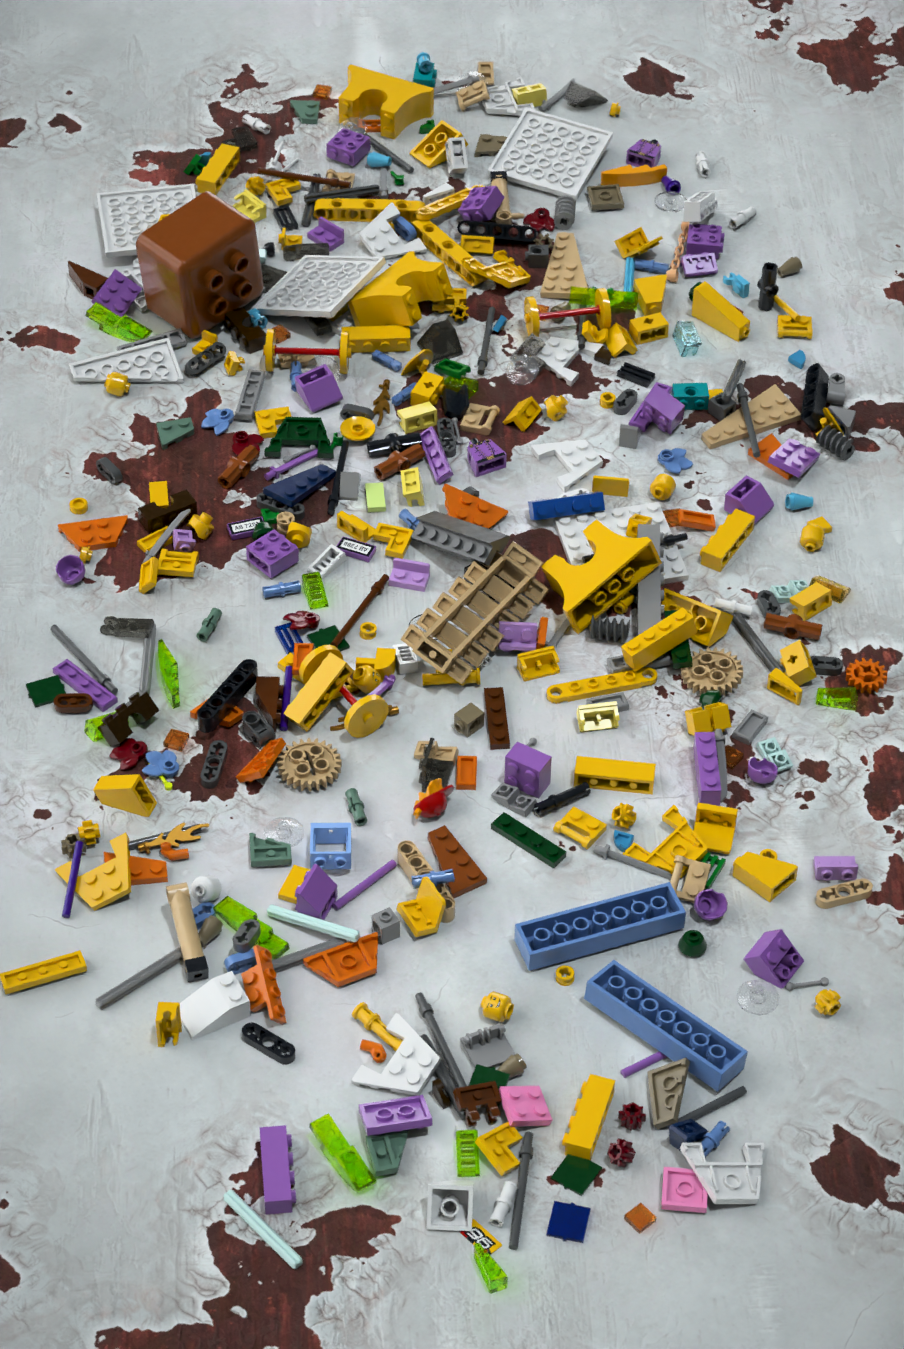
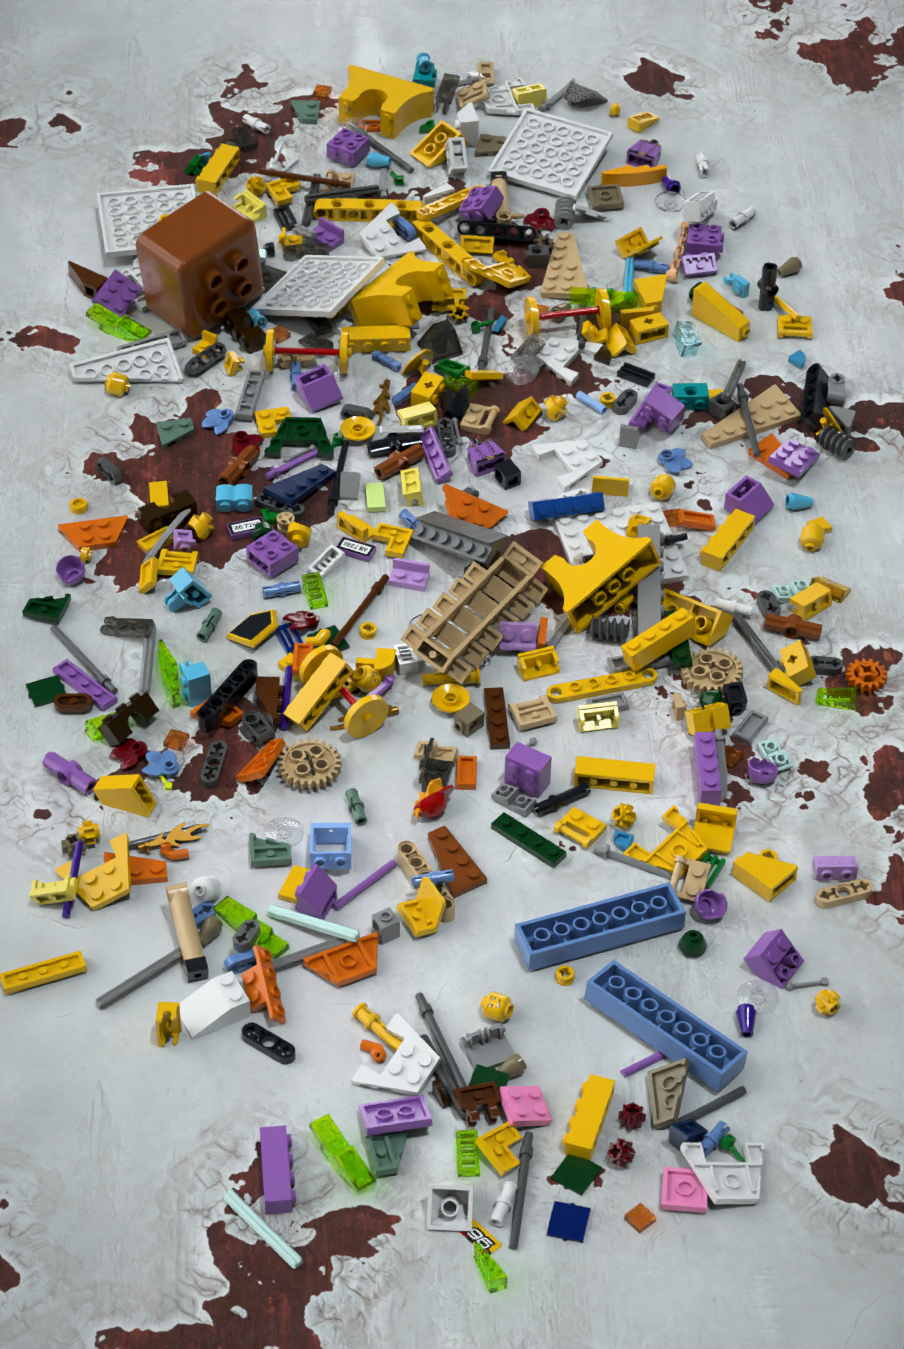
(46, 608): none -> dark green wing
(54, 891): none -> light yellow hinge
(69, 772): none -> medium lavender piece
(188, 590): none -> medium azure brick
(195, 682): none -> medium azure brick
(234, 498): none -> medium azure brick
(254, 628): none -> tile
(304, 231): none -> light grey axle
(319, 342): none -> clear smoke slope
(320, 639): none -> yellow arm
(401, 429): none -> white tile
(446, 92): none -> clear smoke hinge
(450, 697): none -> yellow dish
(468, 124): none -> white slope
(476, 325): none -> green hand
(483, 374): none -> yellow tile
(507, 474): none -> black brick
(533, 713): none -> tan plate
(590, 212): none -> white tile
(591, 402): none -> light blue piece
(628, 314): none -> yellow tile
(641, 121): none -> yellow slope
(678, 706): none -> tan plate
(727, 1143): none -> green hand
(735, 697): none -> black bracket
(746, 1019): none -> dark purple cone

